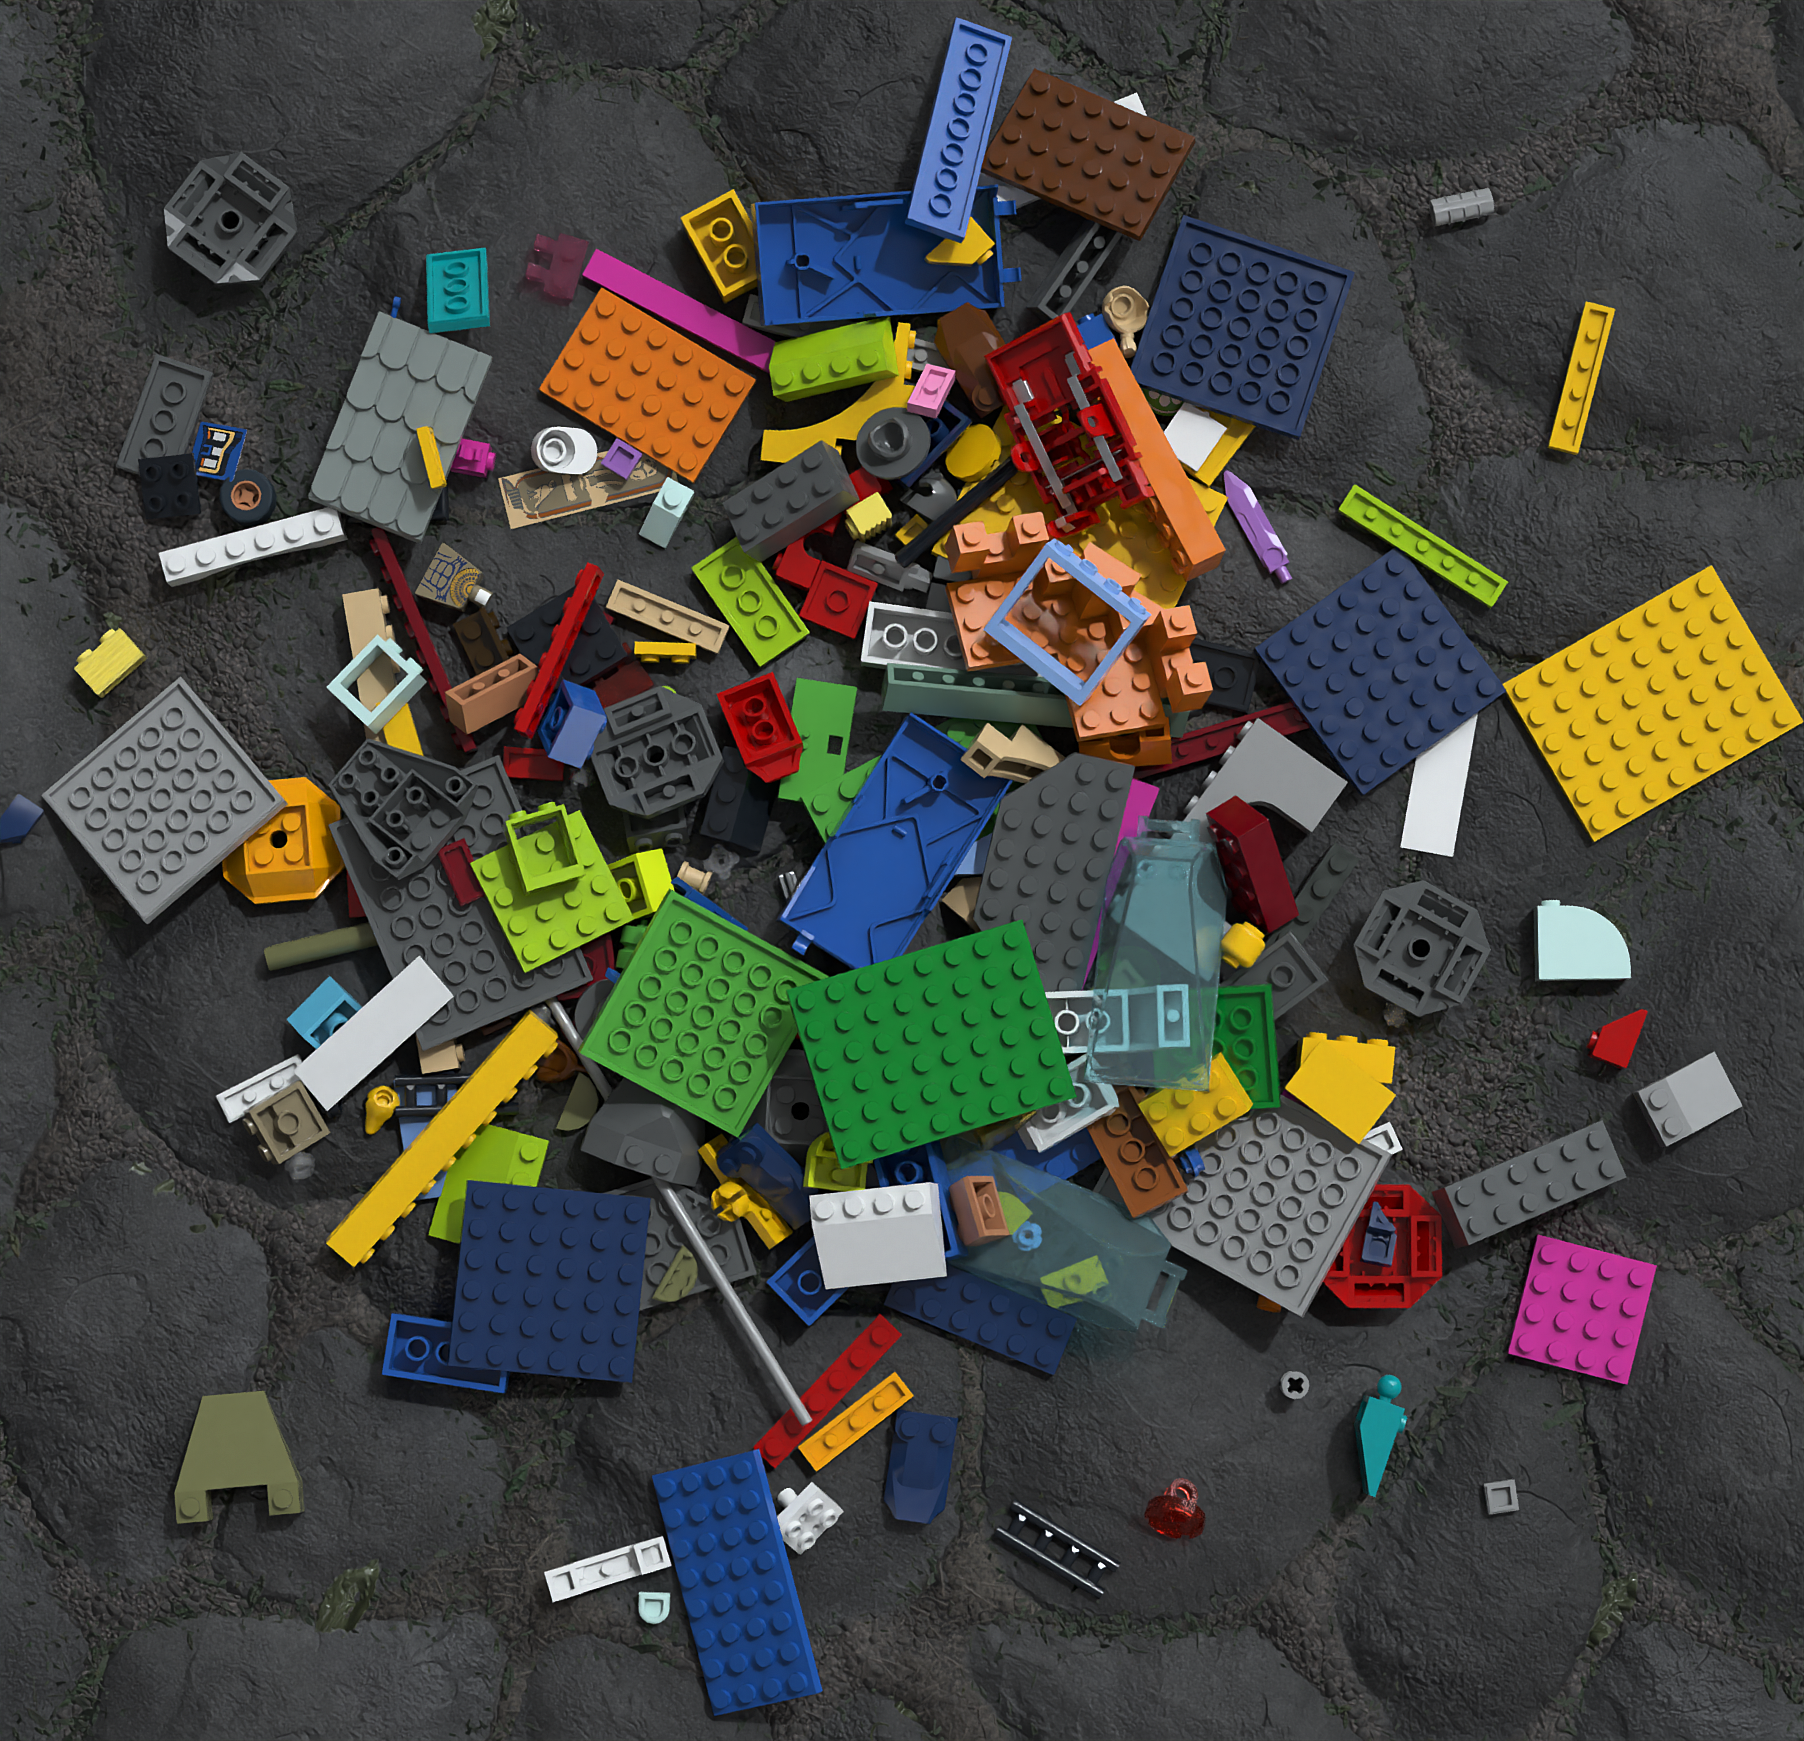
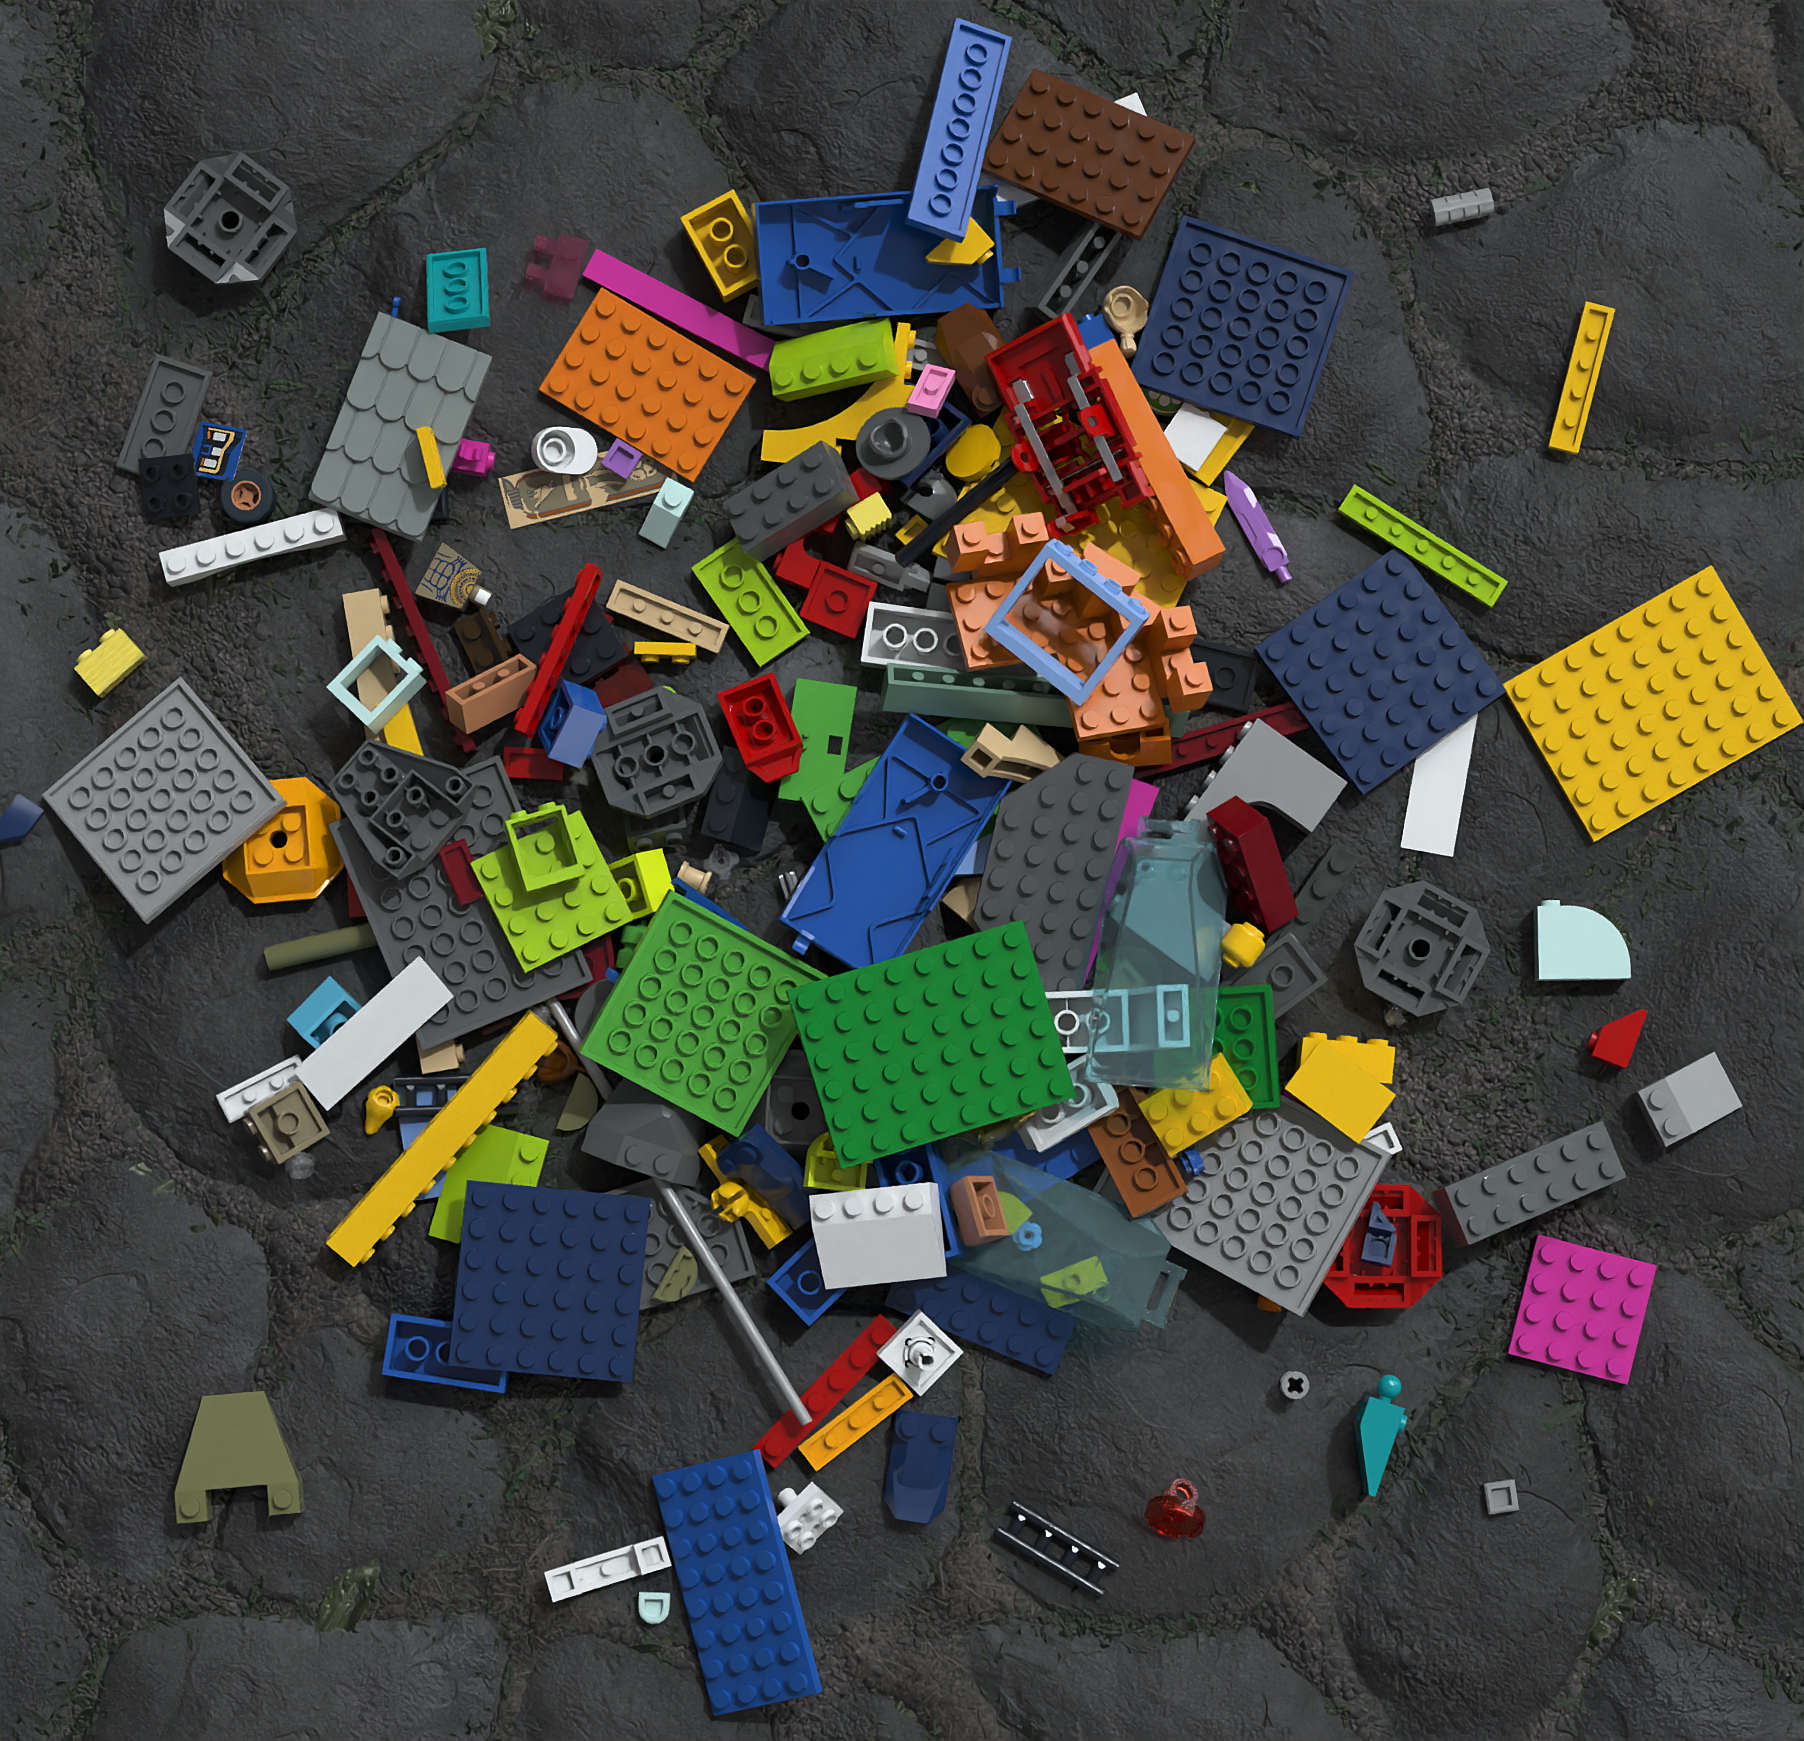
(927, 1360): none -> white plate

